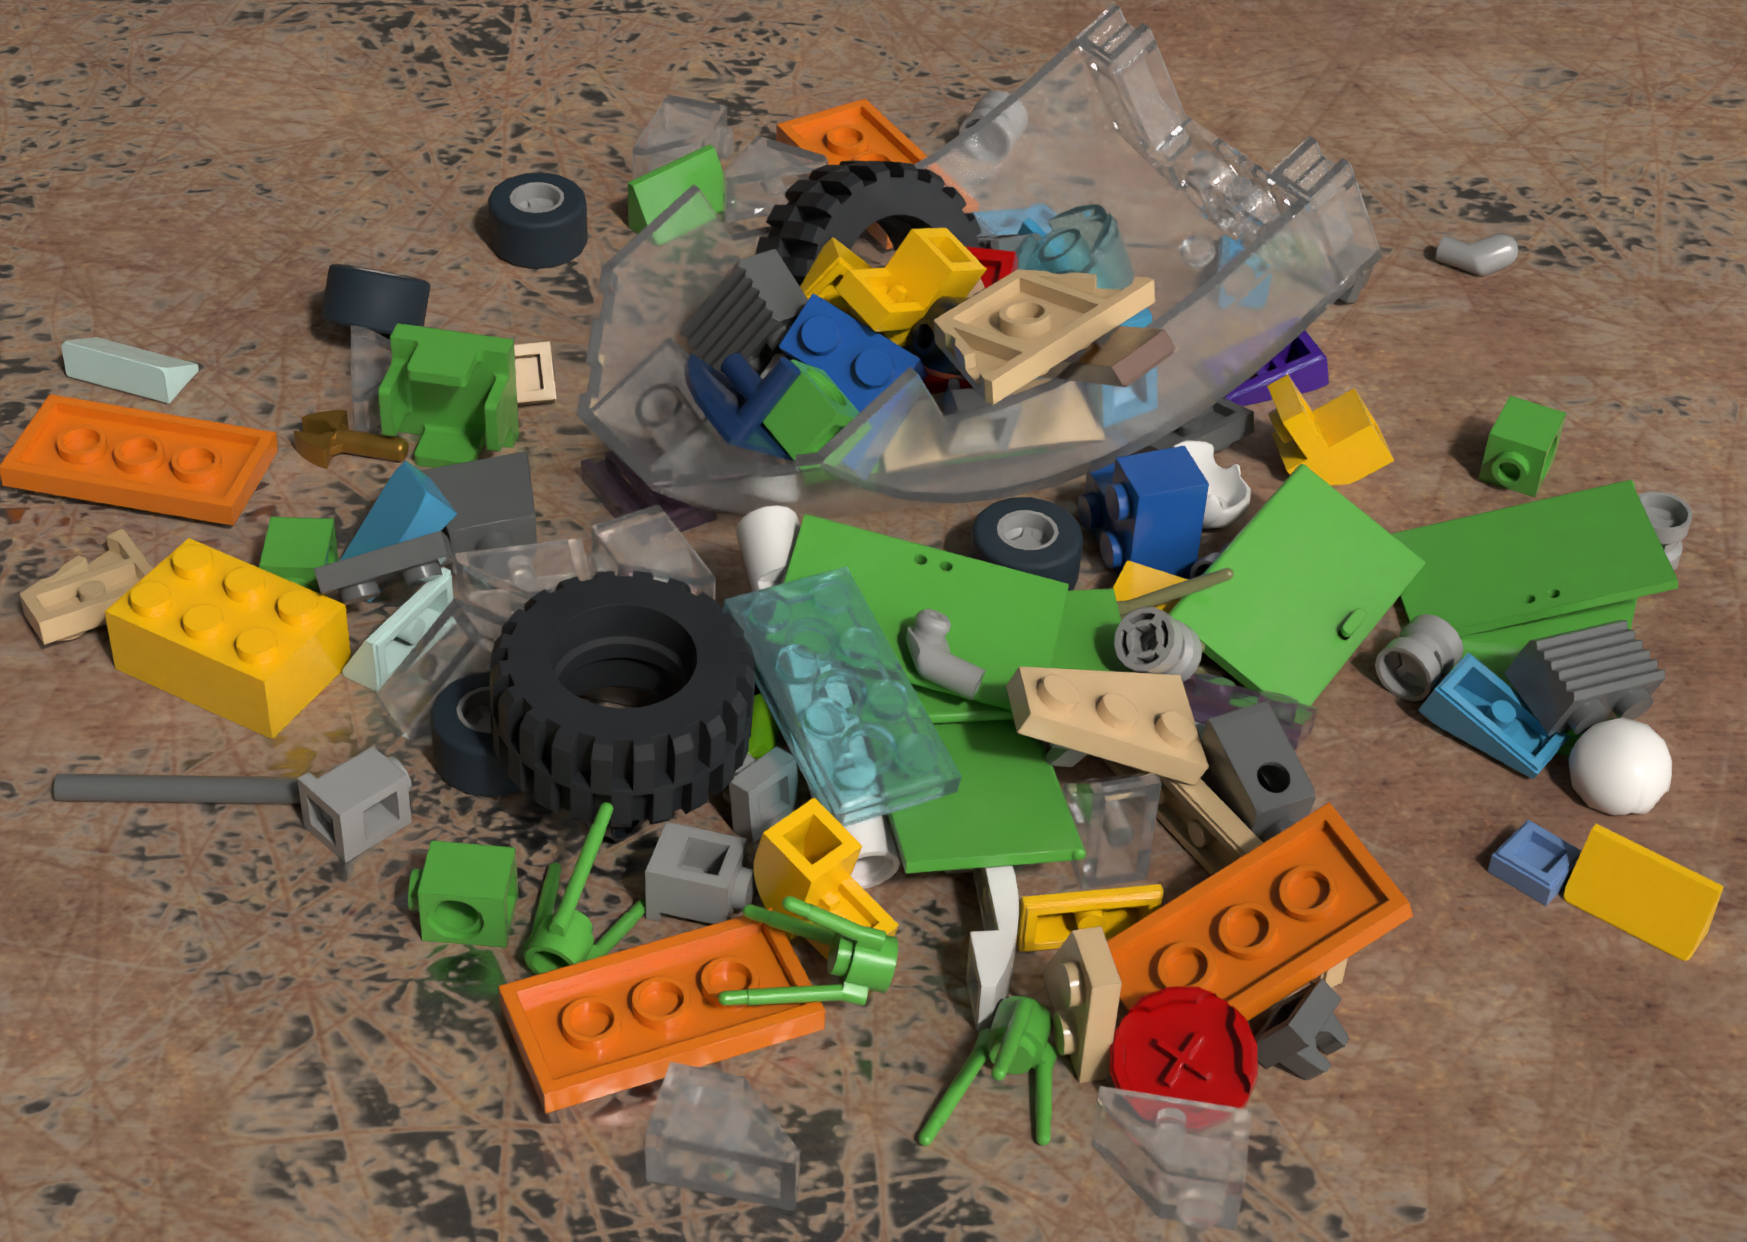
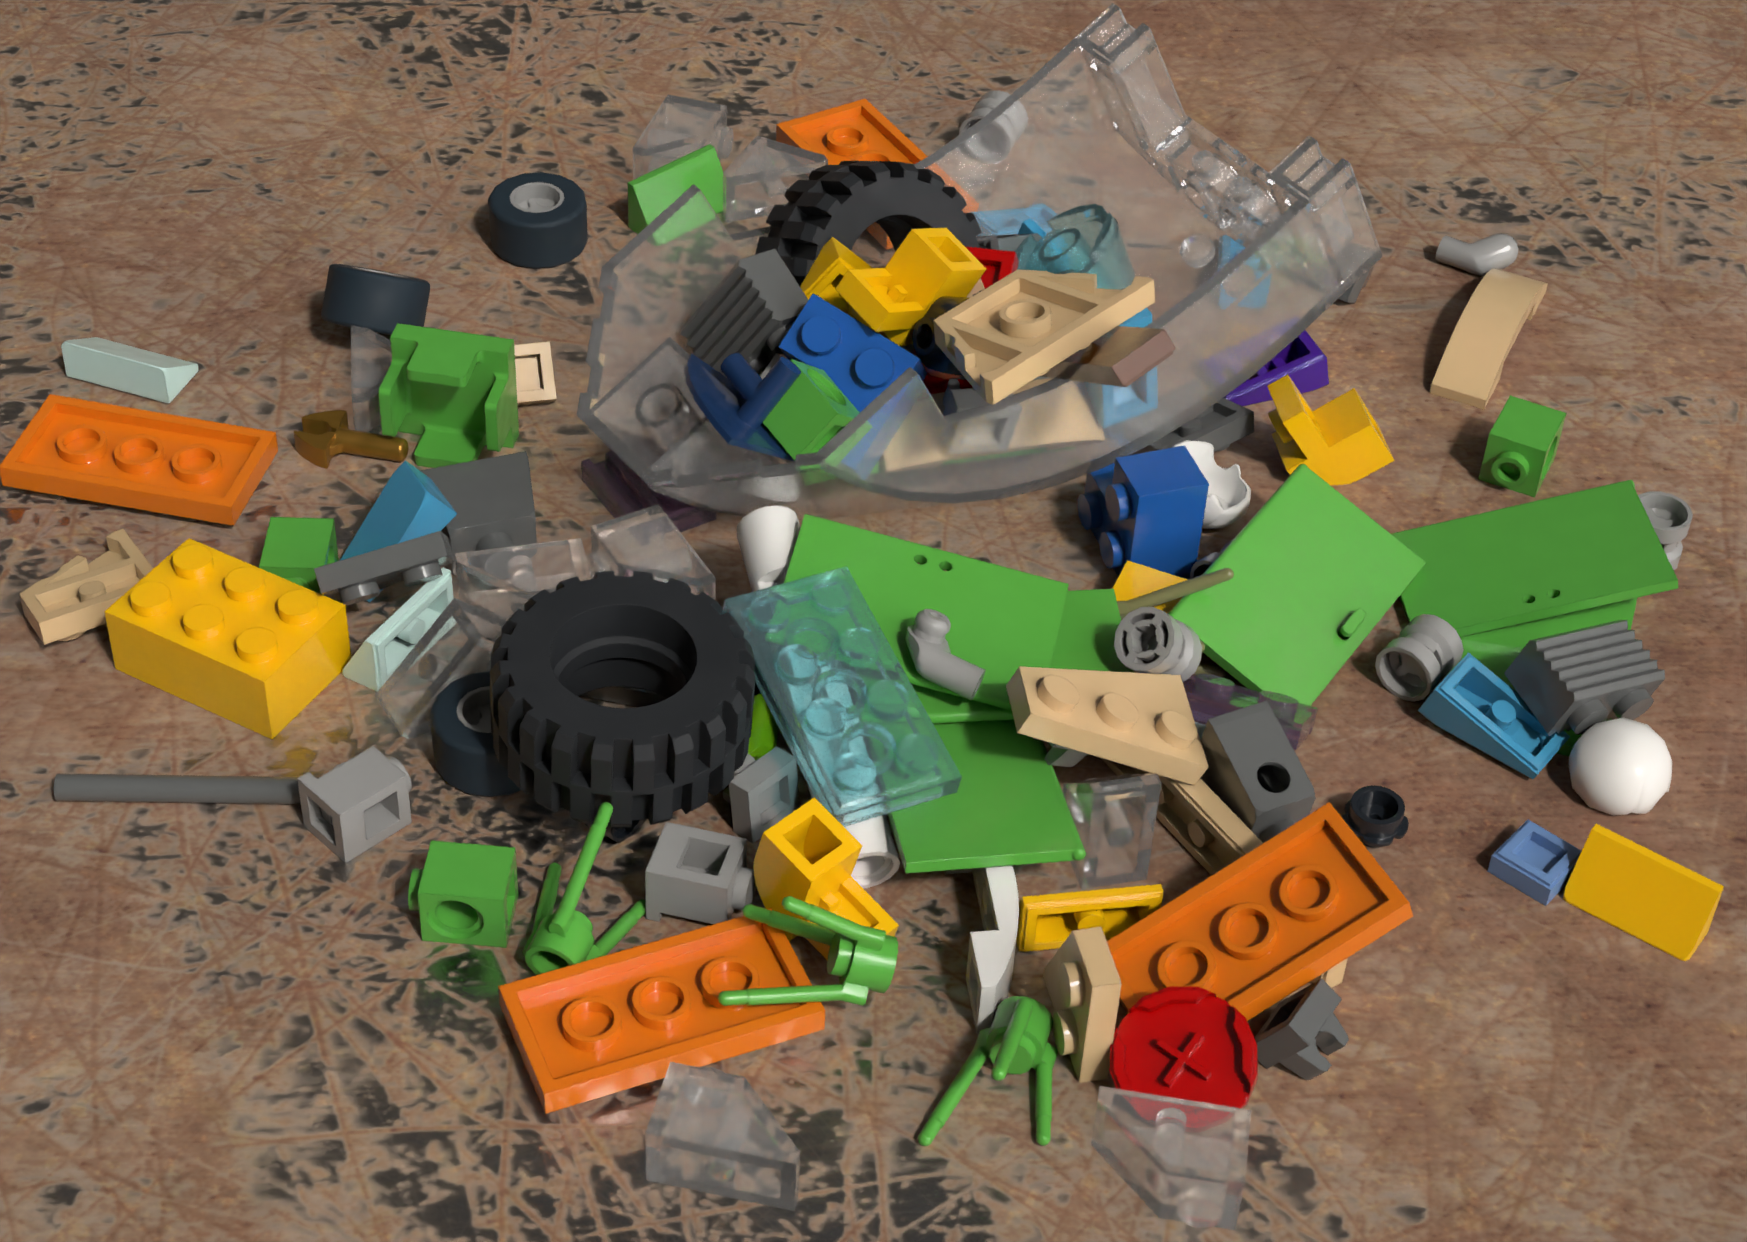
(1030, 538): black wheel -> none
(1376, 816): none -> black plate
(1485, 336): none -> tan slope

